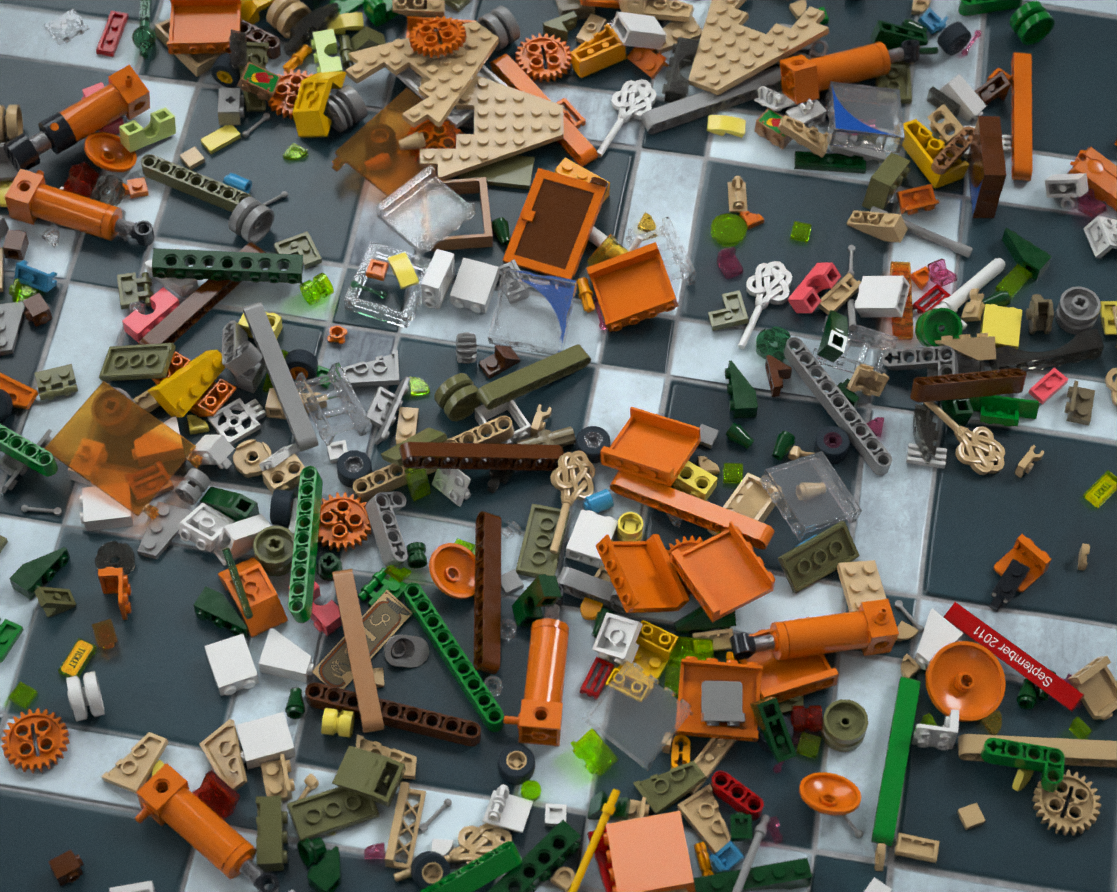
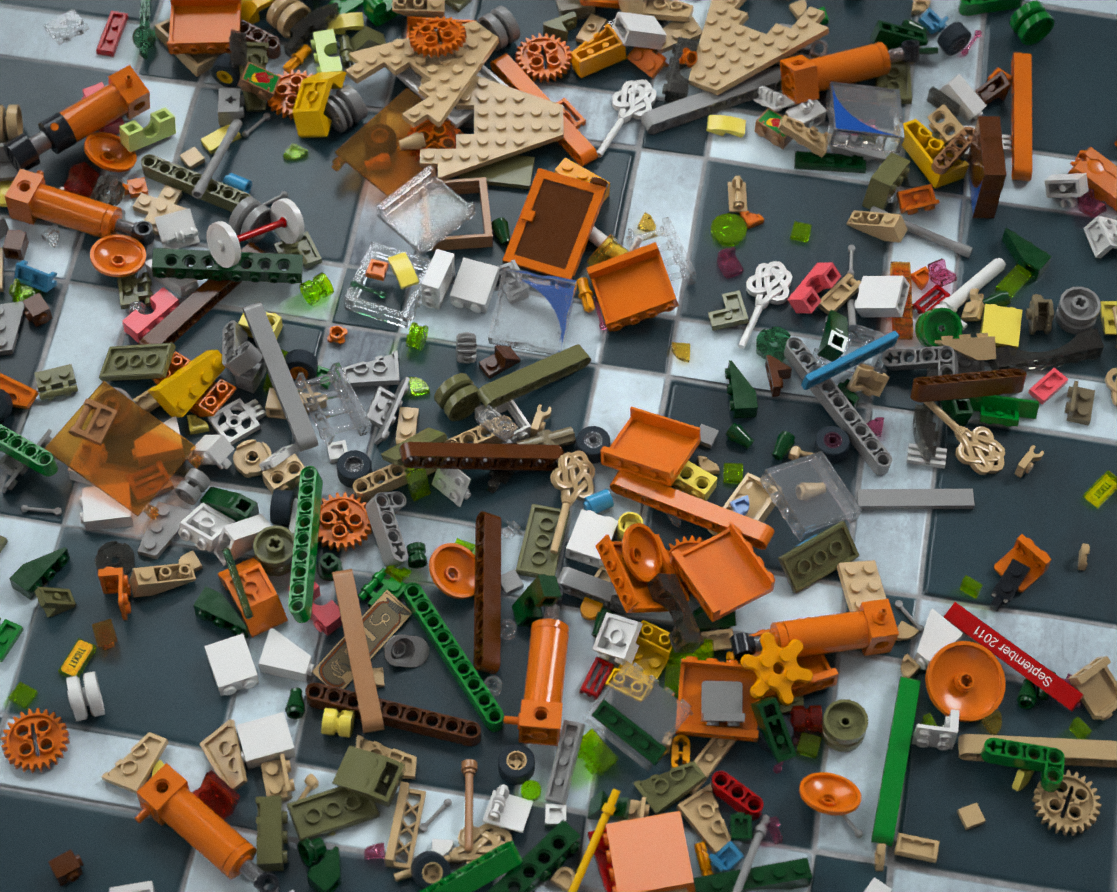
(99, 424): none -> medium nougat plate
(118, 255): none -> orange dish
(155, 207): none -> tan plate
(157, 579): none -> tan slope
(177, 229): none -> white hinge
(191, 557): none -> tan tile
(202, 184): none -> light grey piece
(225, 245): none -> white piece
(417, 336): none -> clear neon green wheel
(469, 768): none -> medium nougat piece
(496, 423): none -> clear slope
(564, 762): none -> light grey tile
(629, 732): none -> dark green tile
(641, 552): none -> orange dish
(668, 592): none -> clear smoke arch
(681, 351): none -> clear yellow tile
(692, 57): none -> orange plate
(740, 505): none -> medium blue tile
(763, 668): none -> light orange plate
(849, 360): none -> dark azure tile
(915, 498): none -> light grey tile
(971, 586): none -> clear neon green tile

